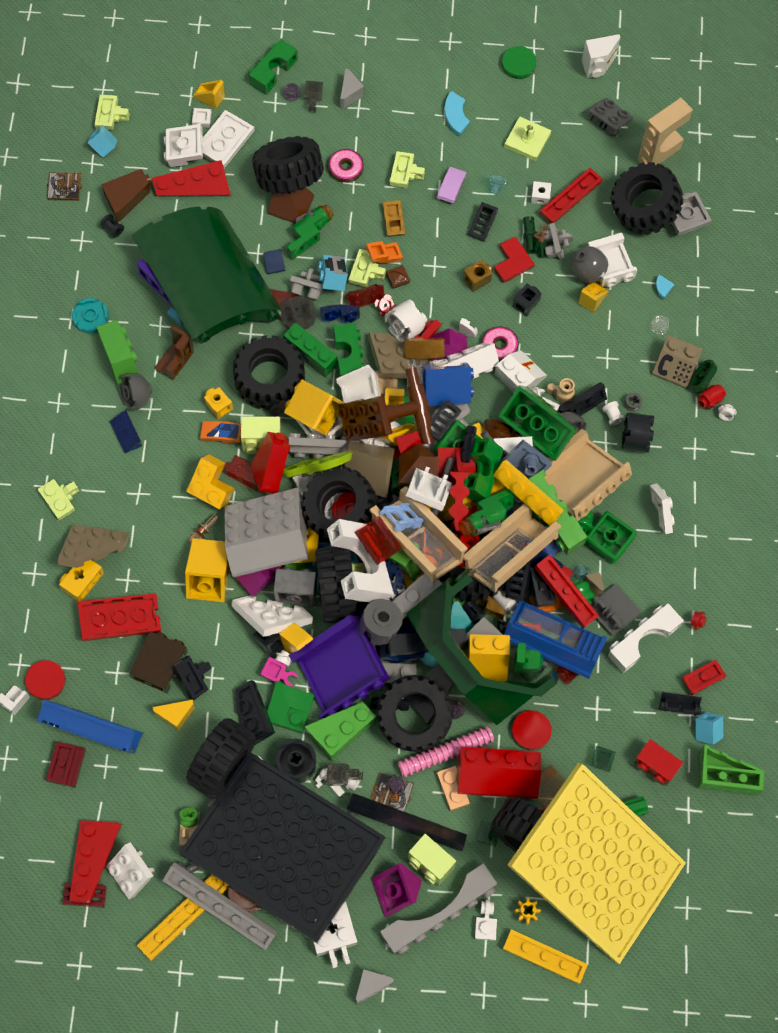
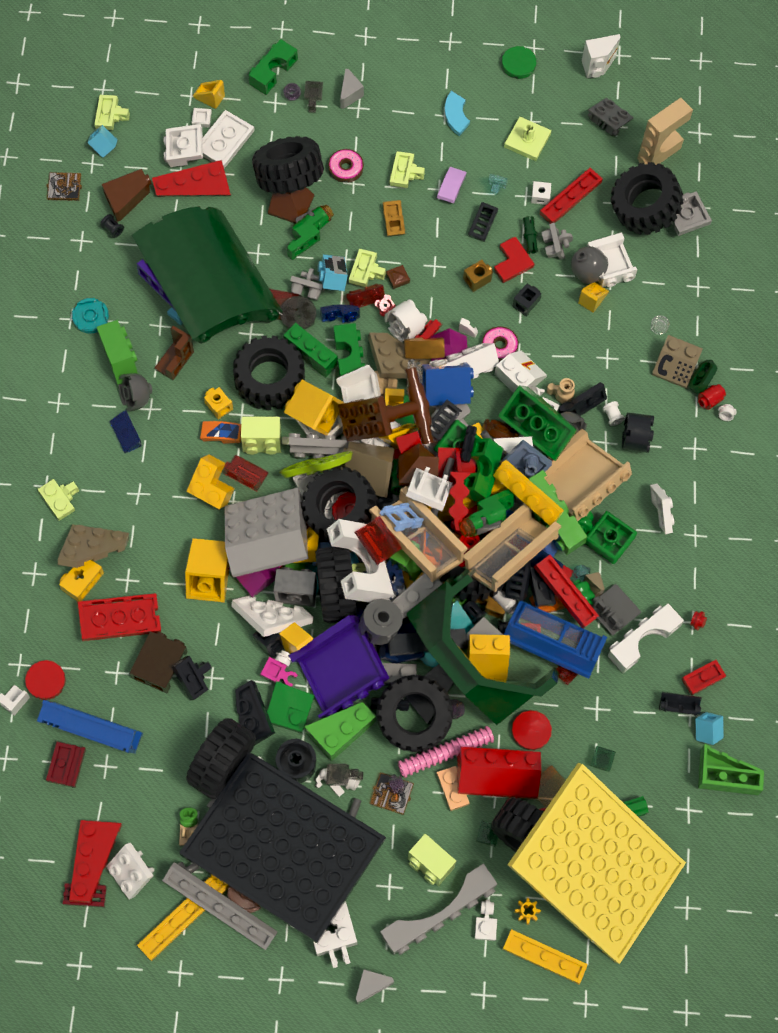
(175, 713): yellow slope -> none
(204, 527): piece -> none
(270, 462): red slope -> none
(274, 261): dark blue slope -> none
(277, 408): black piece -> none
(383, 252): orange slope -> none
(396, 888): magenta slope -> none
(406, 822): black tile -> none
(528, 662): green plate -> none
(541, 240): piece -> none
(637, 405): dark grey bush -> none
(658, 762): red brick -> none
(663, 286): medium azure tile -> none

